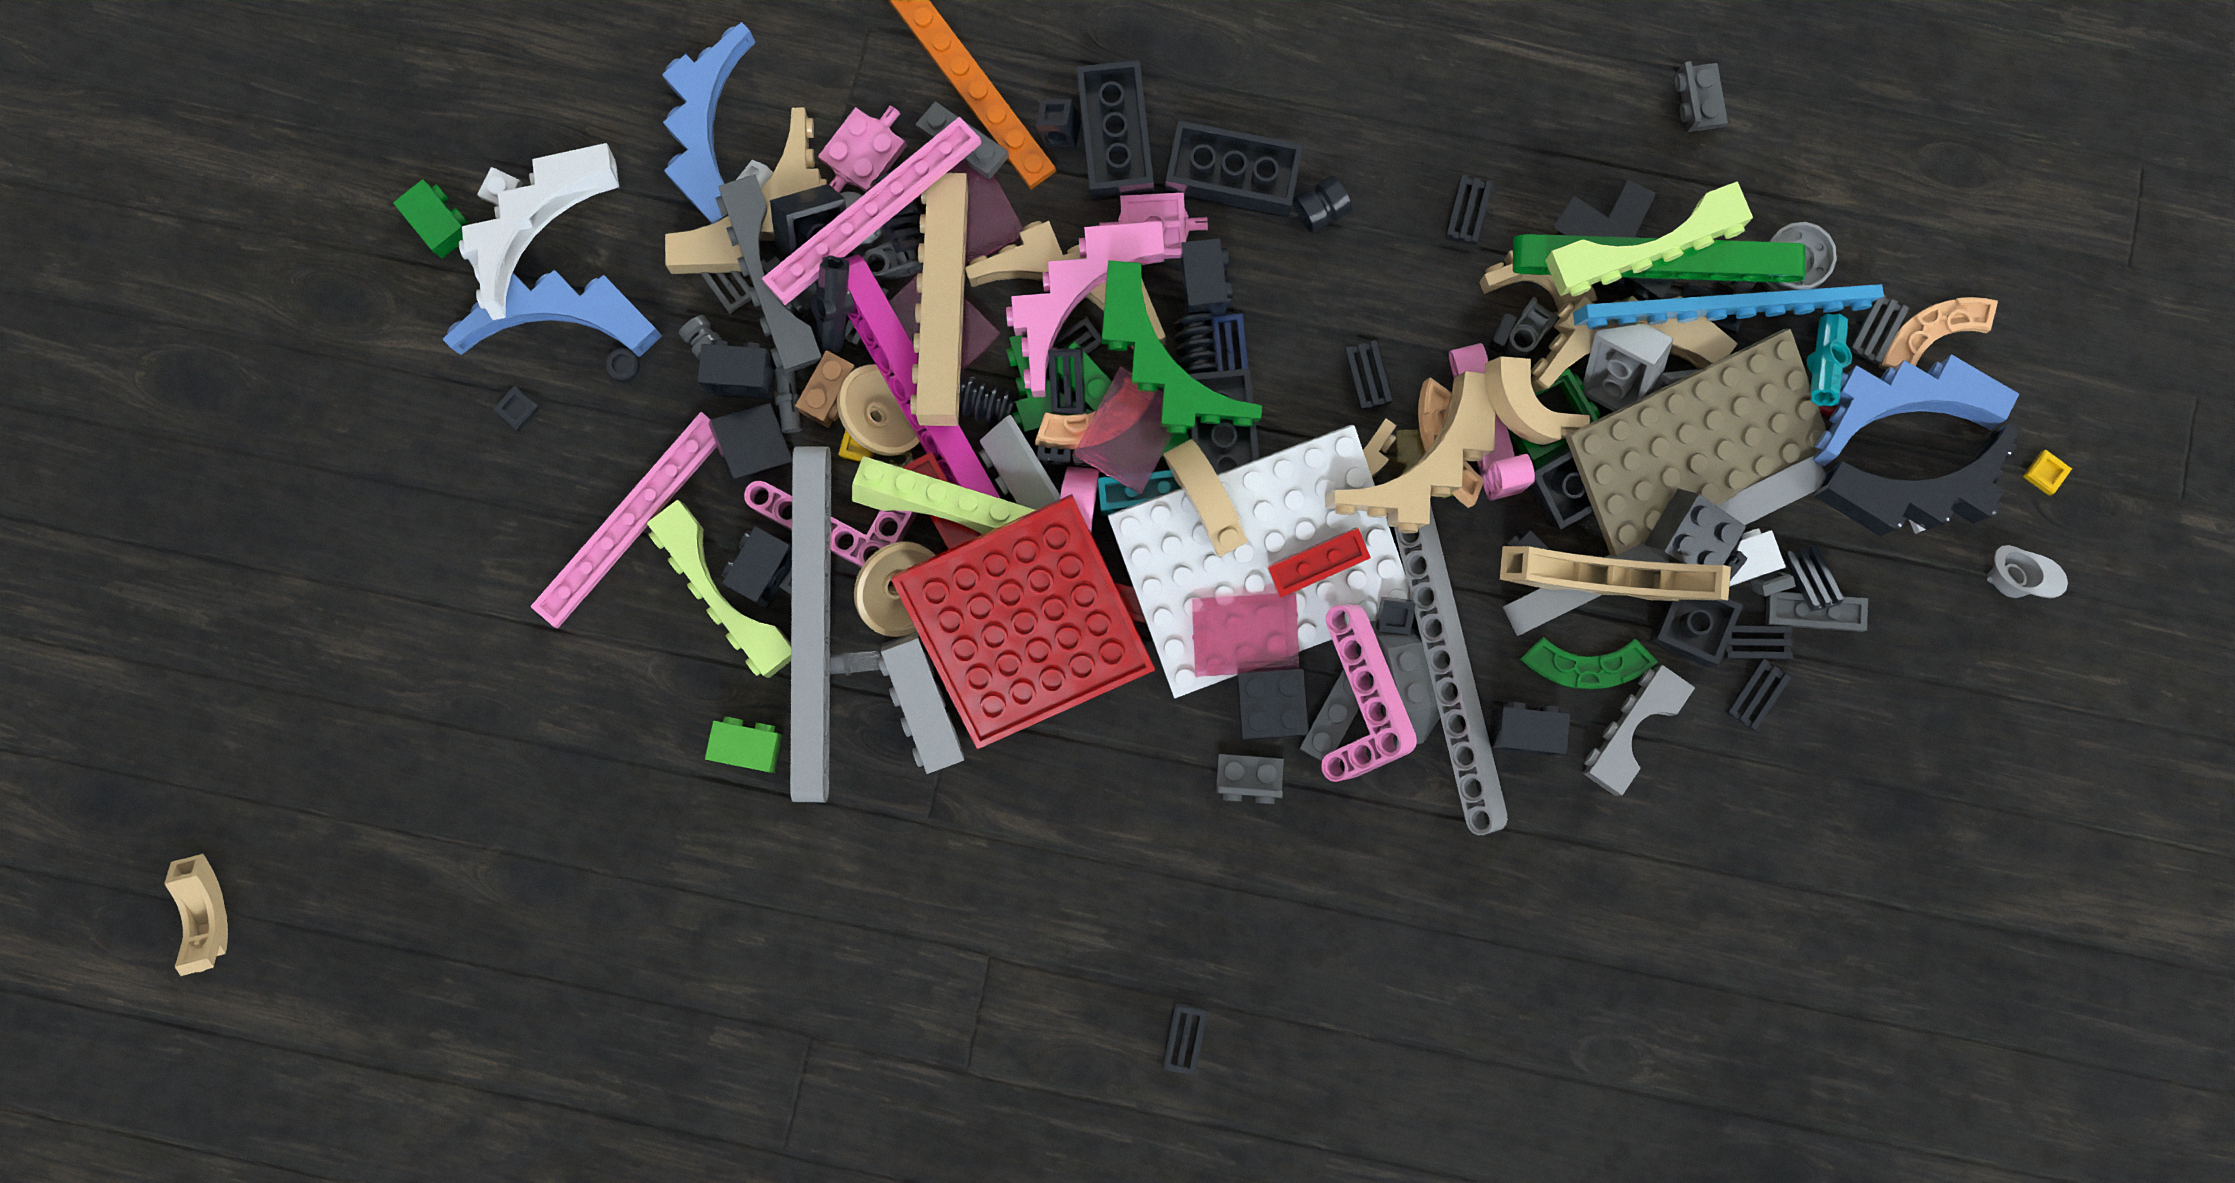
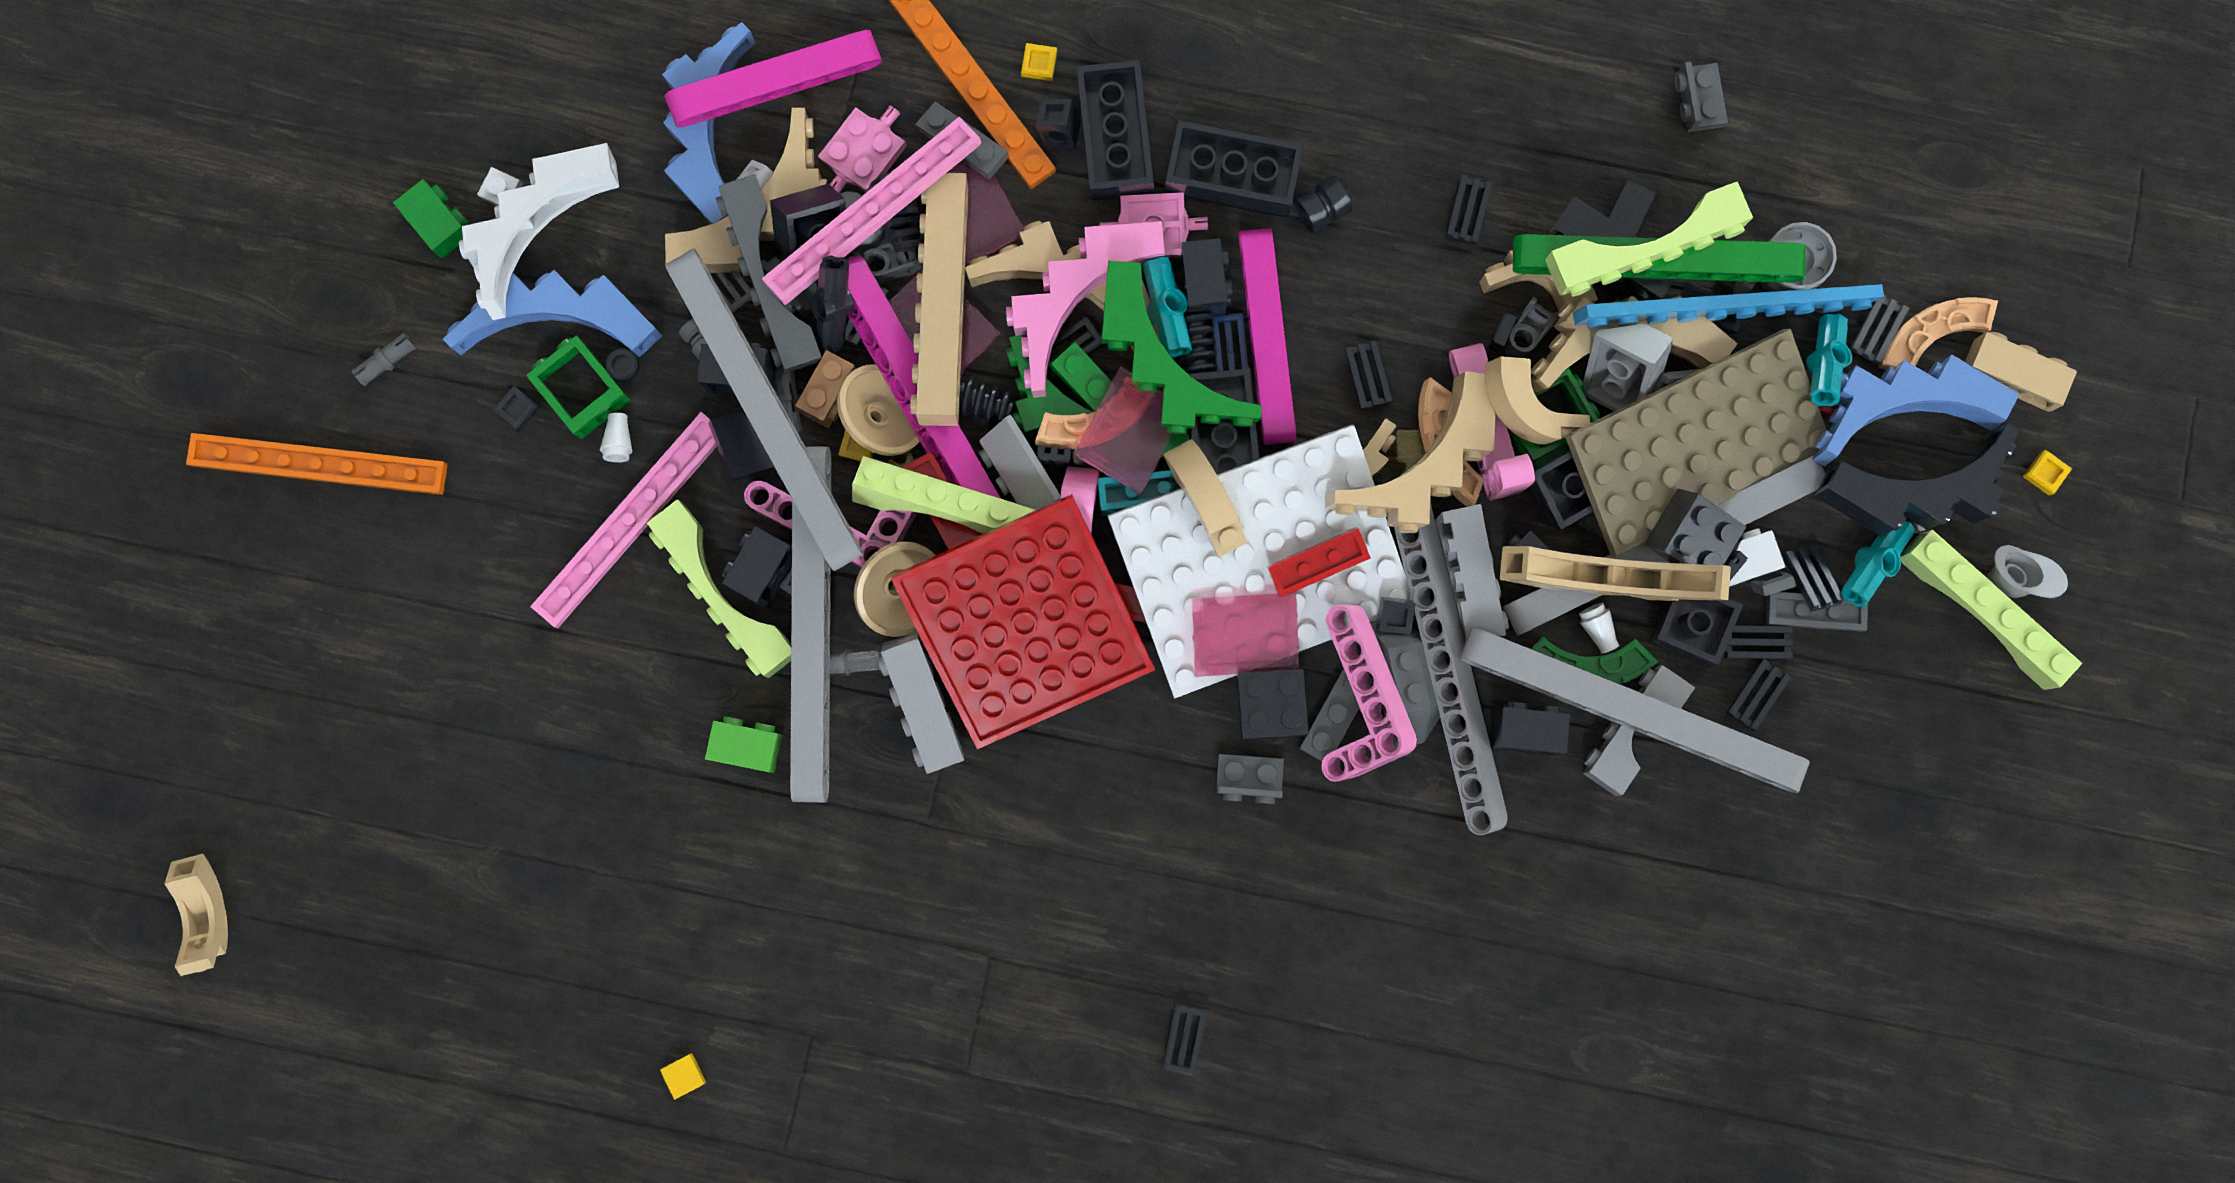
(317, 463): none -> orange plate
(383, 359): none -> dark grey pin
(598, 410): none -> green window
(616, 439): none -> white cone
(683, 1076): none -> yellow tile
(764, 410): none -> light grey beam
(772, 78): none -> dark pink beam
(1039, 62): none -> yellow tile
(1066, 353): black tile -> none
(1167, 306): none -> teal piece
(1267, 336): none -> dark pink beam
(1471, 570): none -> light grey wedge
(1599, 626): none -> white cone
(1635, 710): none -> light grey beam
(1876, 563): none -> teal piece
(2019, 367): none -> tan brick
(2025, 639): none -> yellowish green arch

